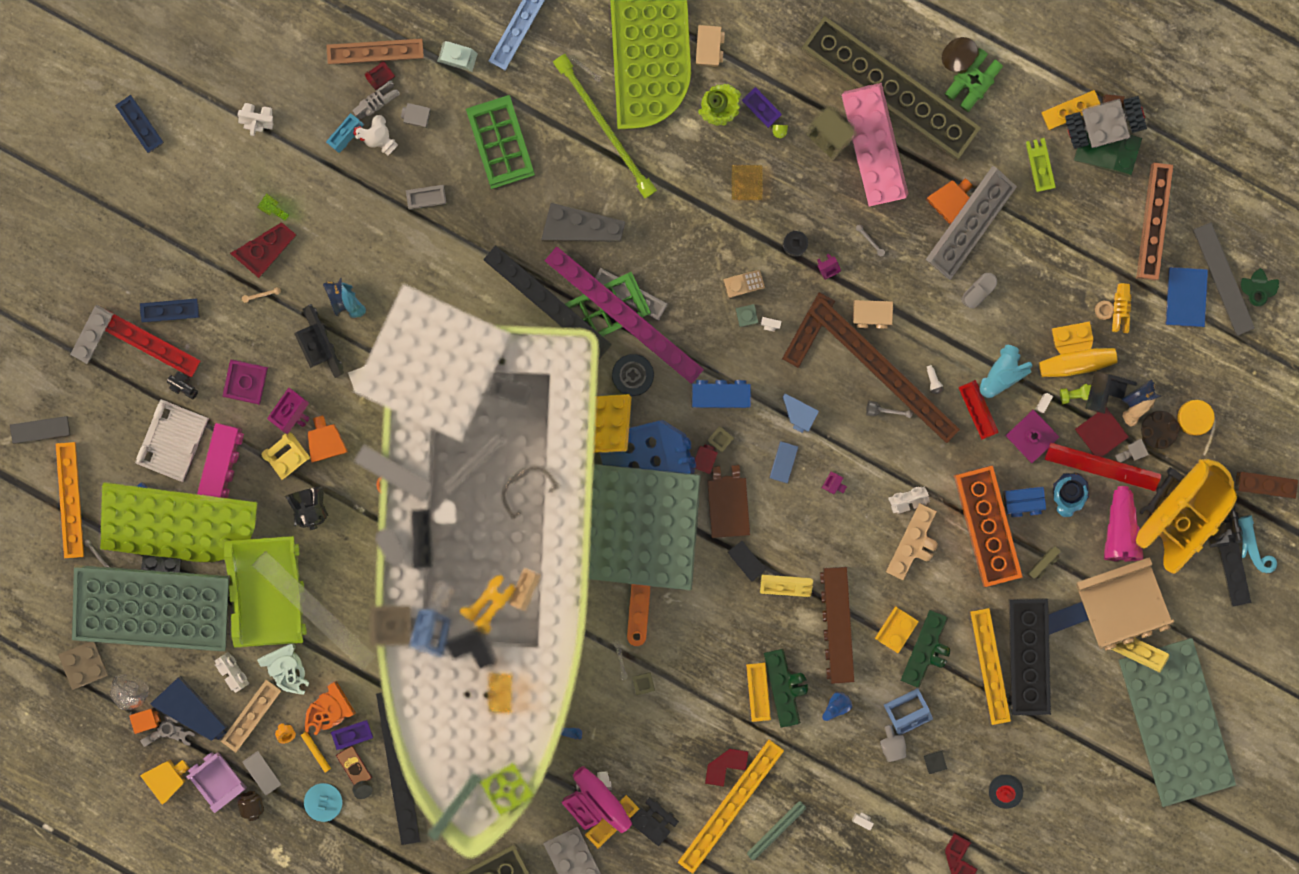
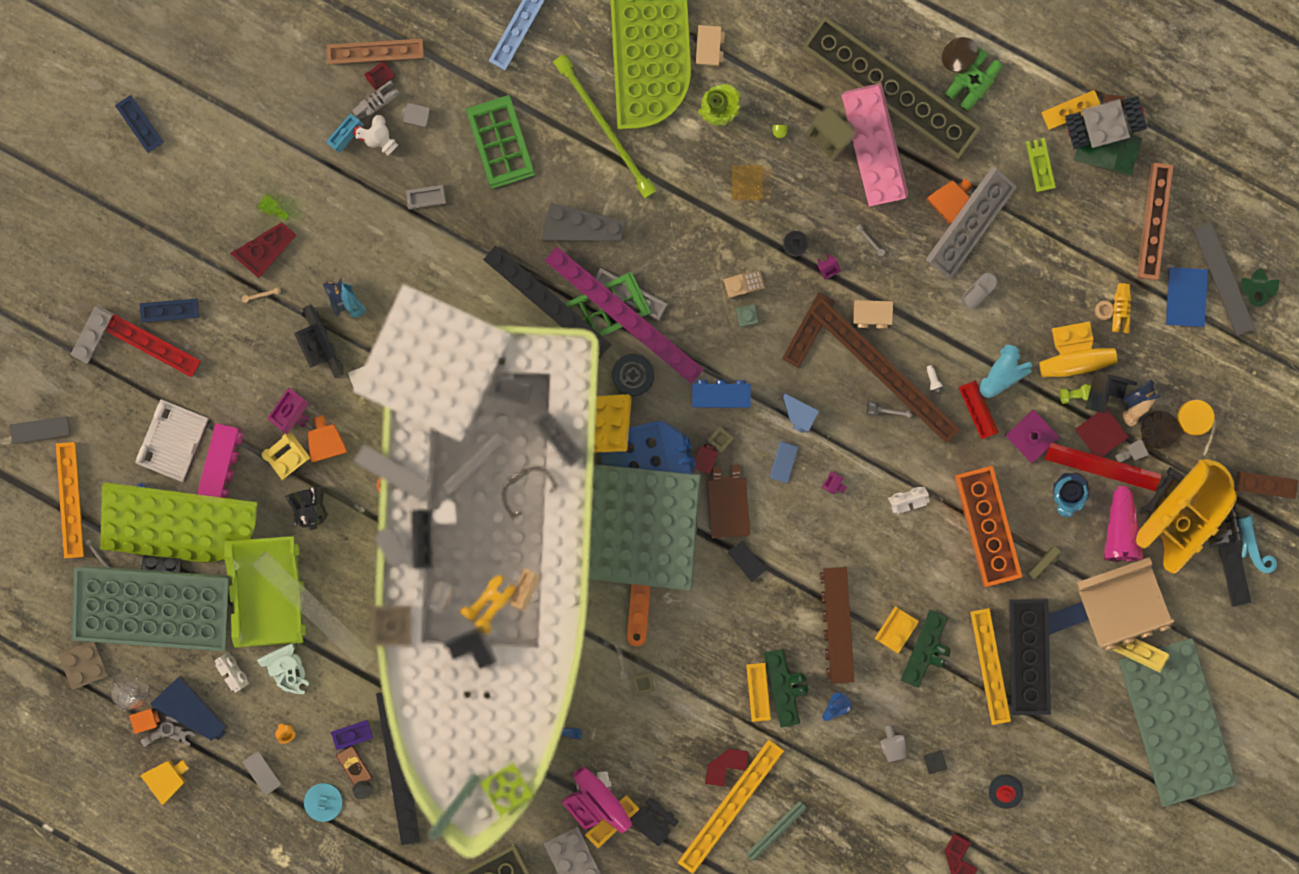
(179, 383): black plate -> none
(216, 781): lavender panel -> none
(245, 382): magenta tile -> none
(250, 805): dark brown head -> none
(251, 715): tan plate -> none
(255, 121): white hips -> none
(315, 751): yellow piece -> none
(330, 707): orange piece -> none
(424, 630): medium blue tile -> none
(457, 56): light aqua torso -> none
(499, 693): clear yellow hinge -> none
(559, 438): none -> dark grey plate
(761, 107): dark purple plate -> none
(770, 324): white plate -> none
(786, 585): light yellow hinge -> none
(863, 820): white plate -> none
(912, 720): medium blue tile -> none
(914, 542): tan plate -> none
(1024, 500): blue brick -> none
(1044, 402): white tile -> none

